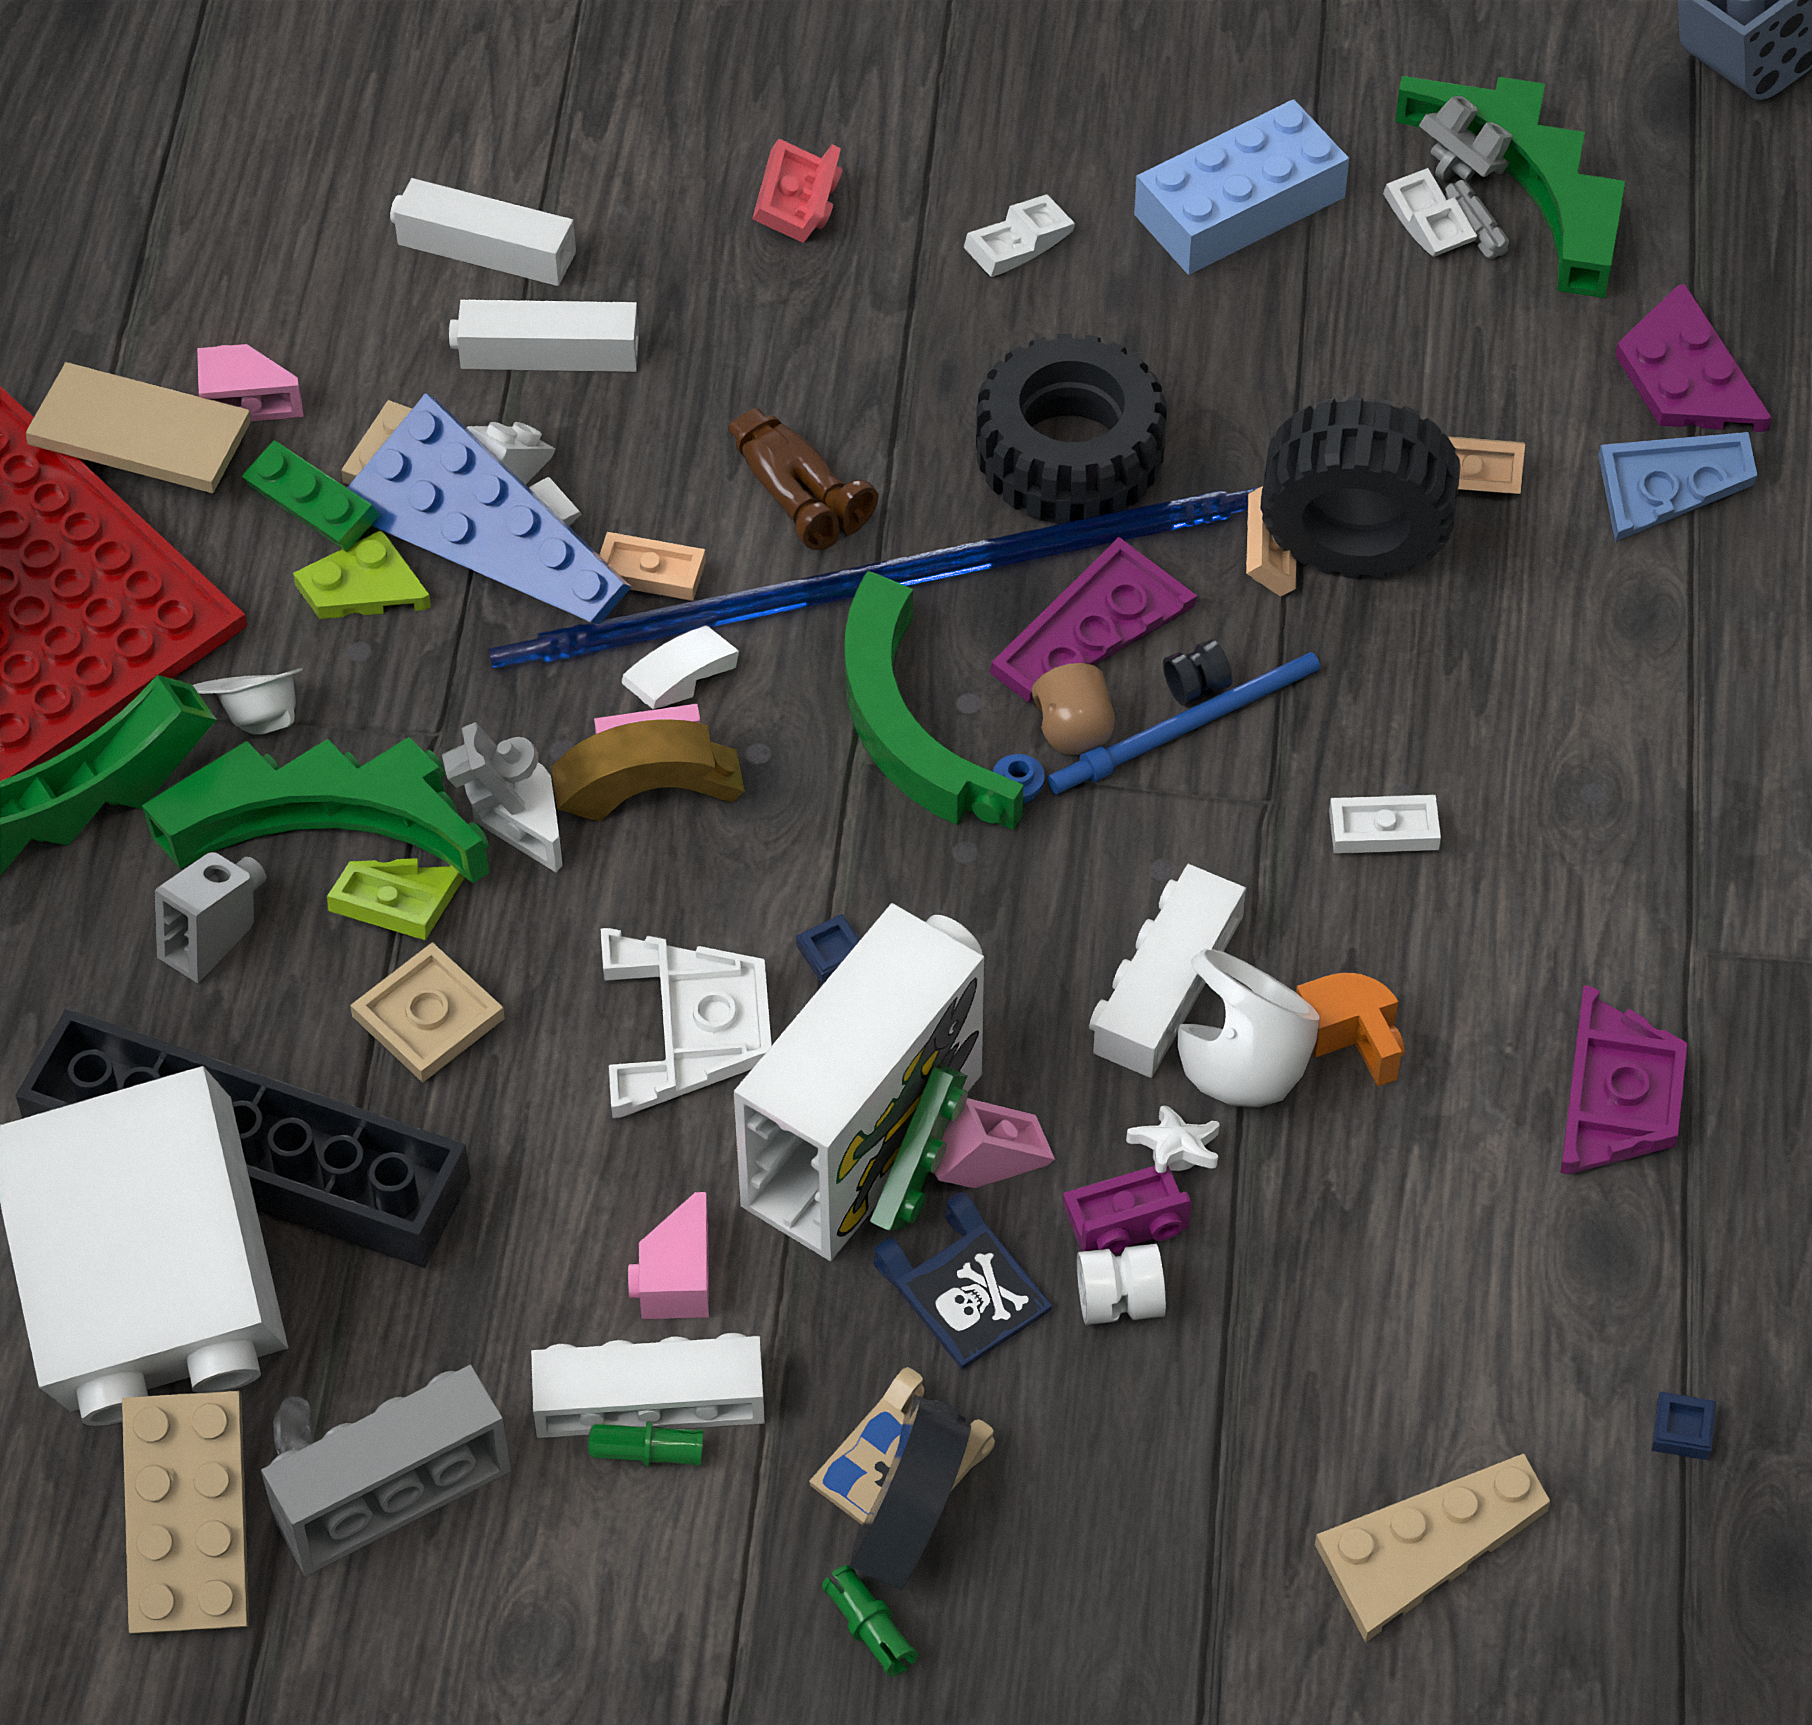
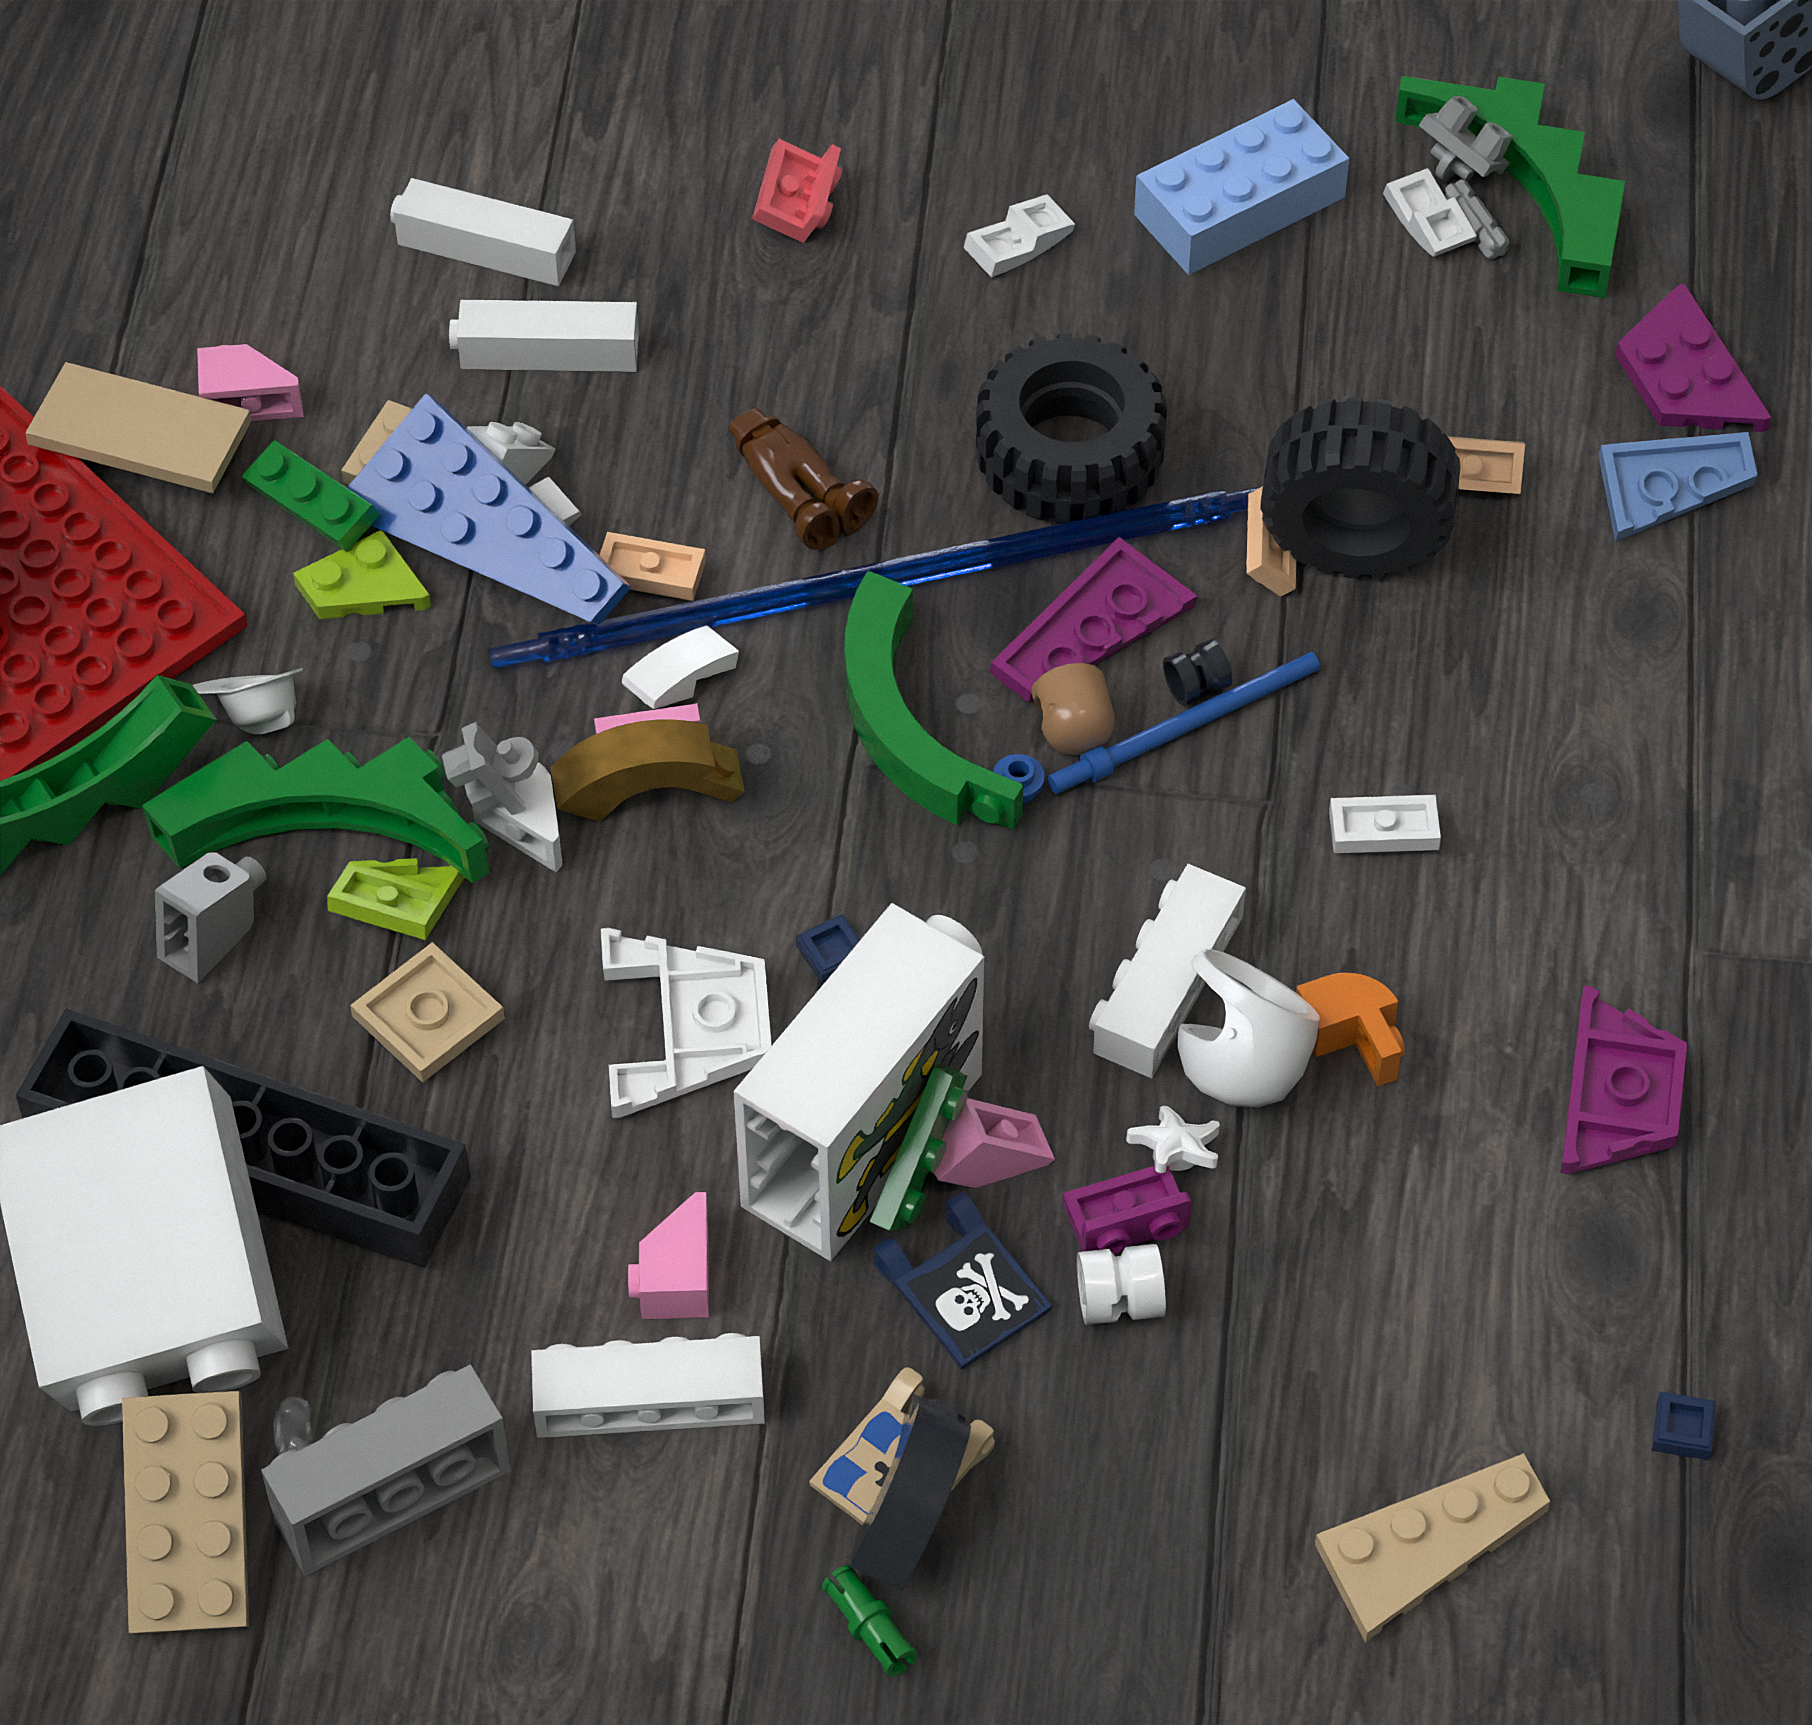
(646, 1444): green axle -> none

